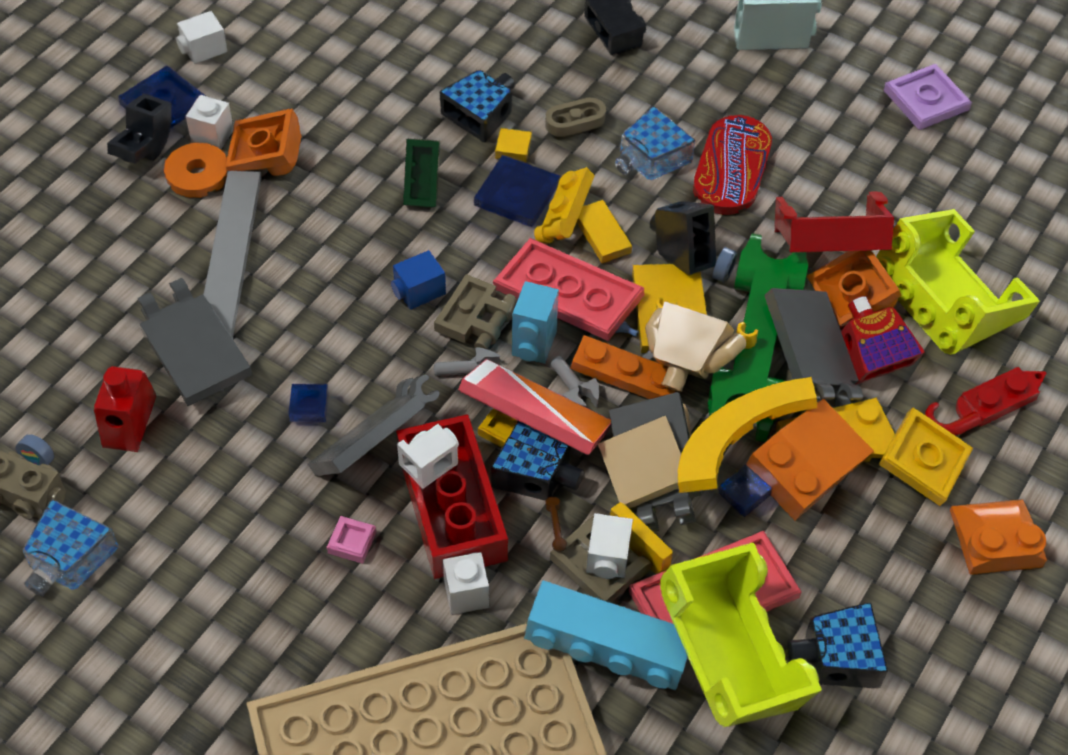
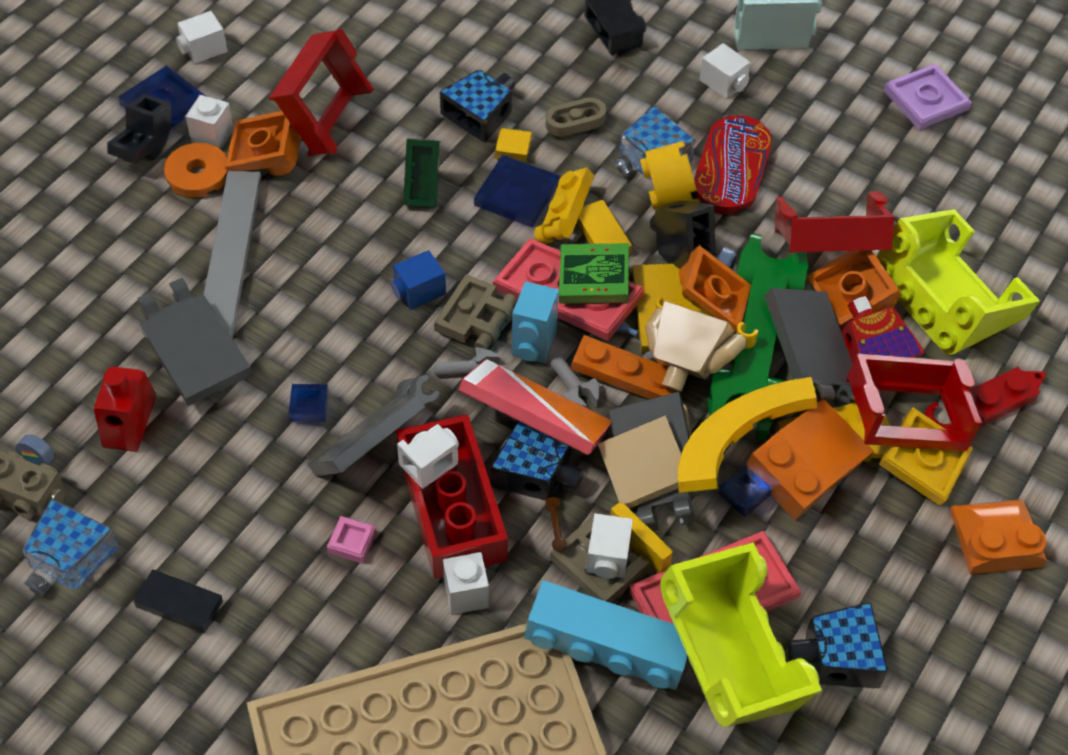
(178, 601): none -> black tile
(338, 56): none -> red piece
(496, 427): yellow tile -> none
(594, 273): none -> tile
(669, 174): none -> yellow brick
(714, 287): none -> orange slope
(725, 71): none -> white brick
(915, 375): none -> red piece

